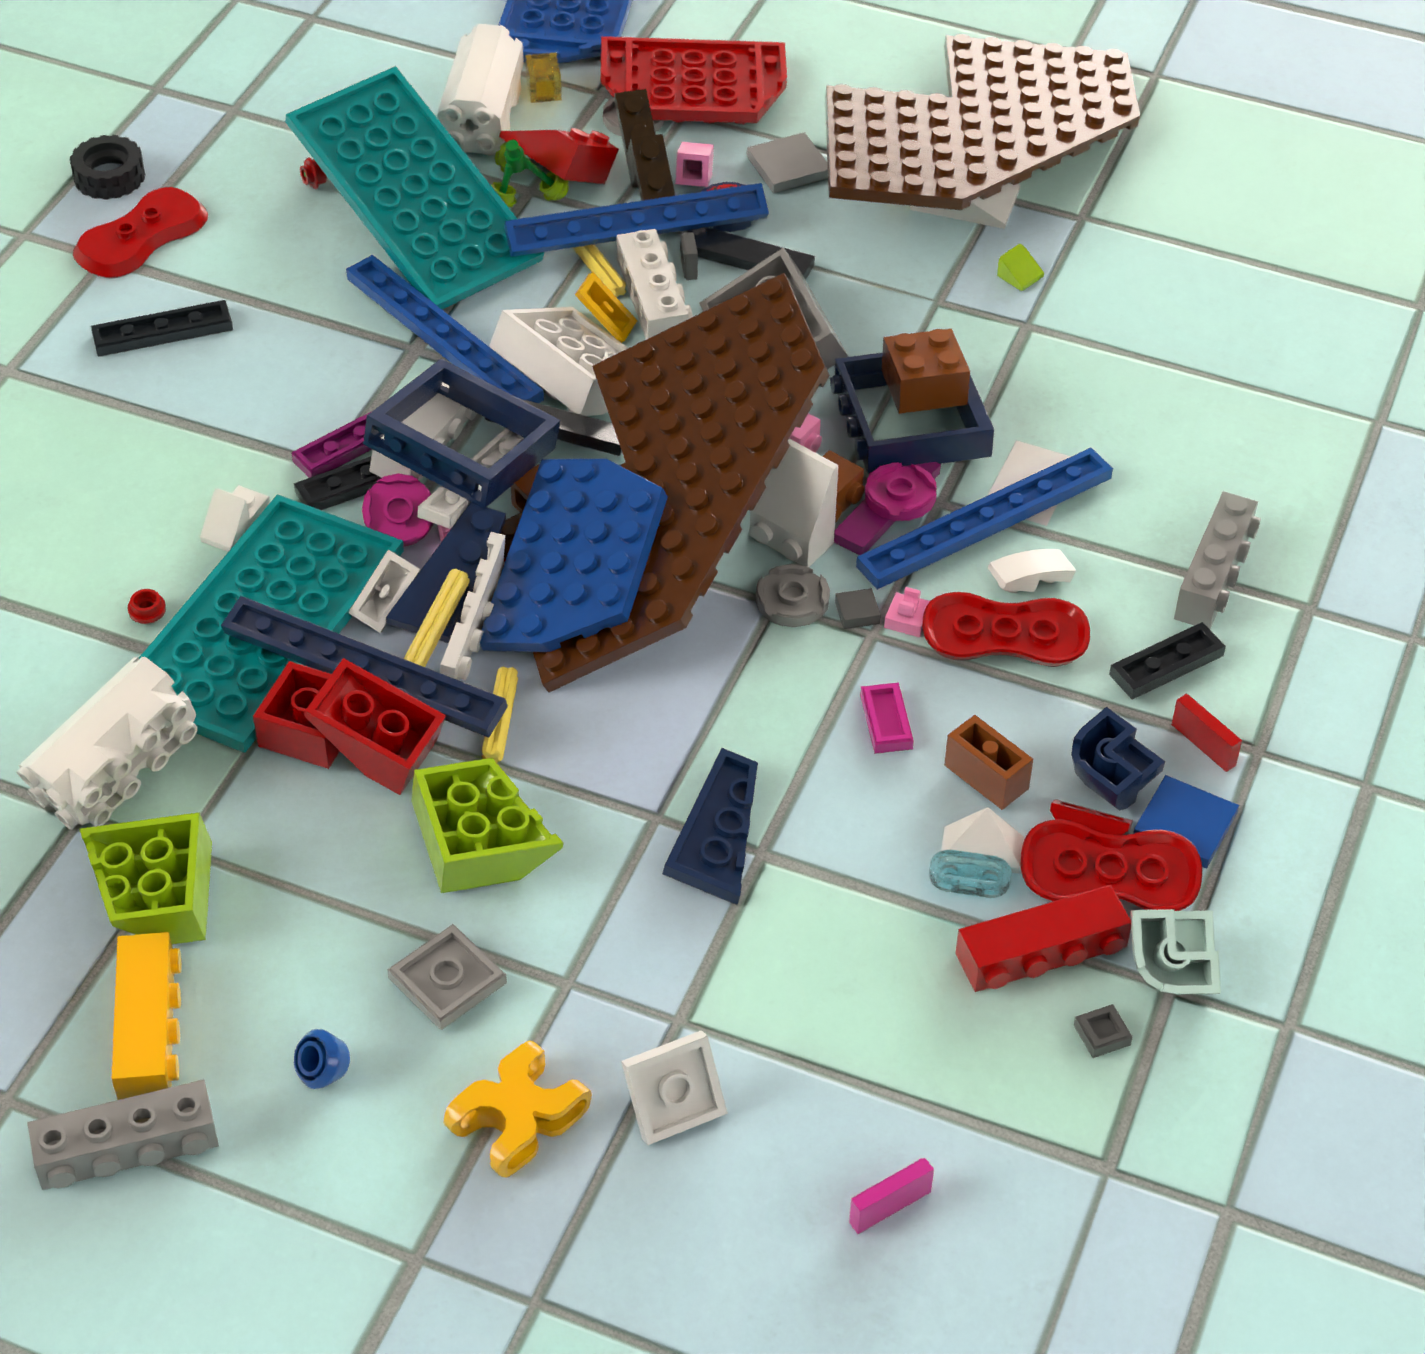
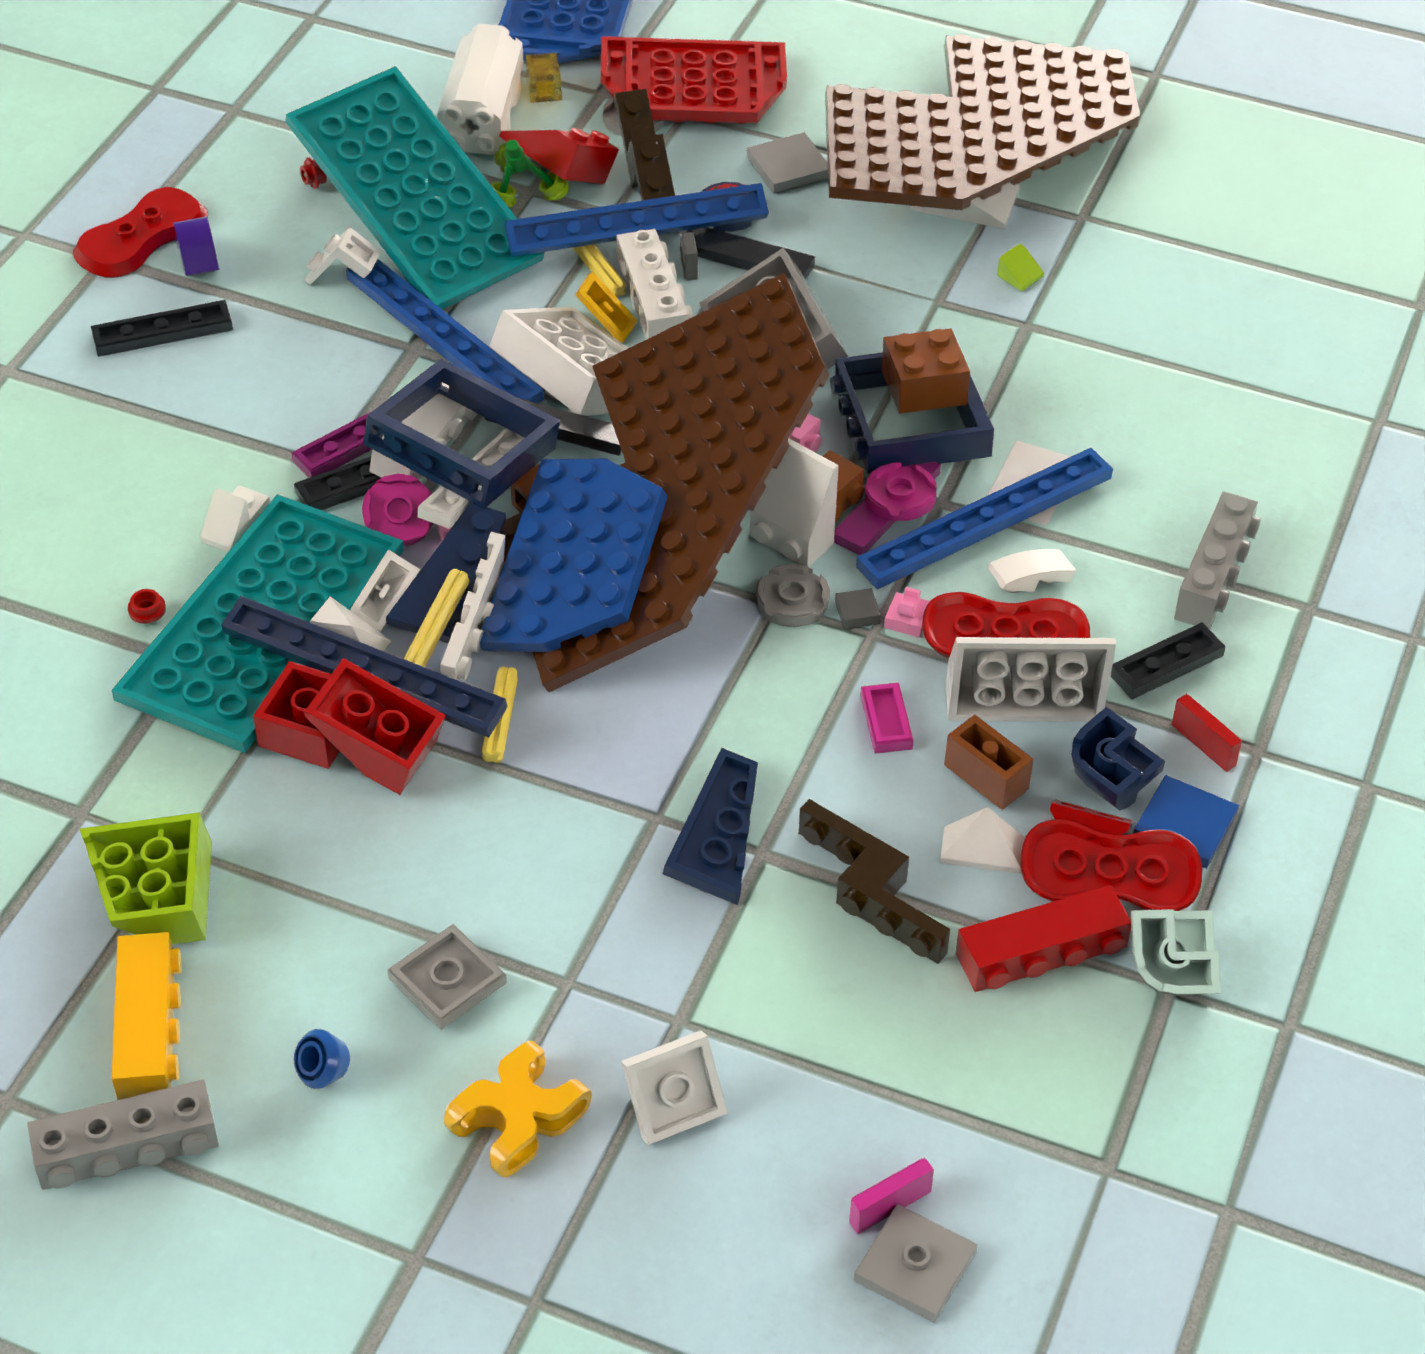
(98, 751): white brick -> none
(103, 151): black tyre -> none
(196, 246): none -> dark purple brick
(344, 622): none -> white slope
(348, 248): none -> white bracket
(478, 825): lime wedge -> none
(694, 164): bright pink brick -> none
(872, 881): none -> dark brown bracket
(915, 1263): none -> light grey plate
(970, 873): clear light blue plate -> none
(1028, 678): none -> white slope
(1103, 1031): dark grey tile -> none

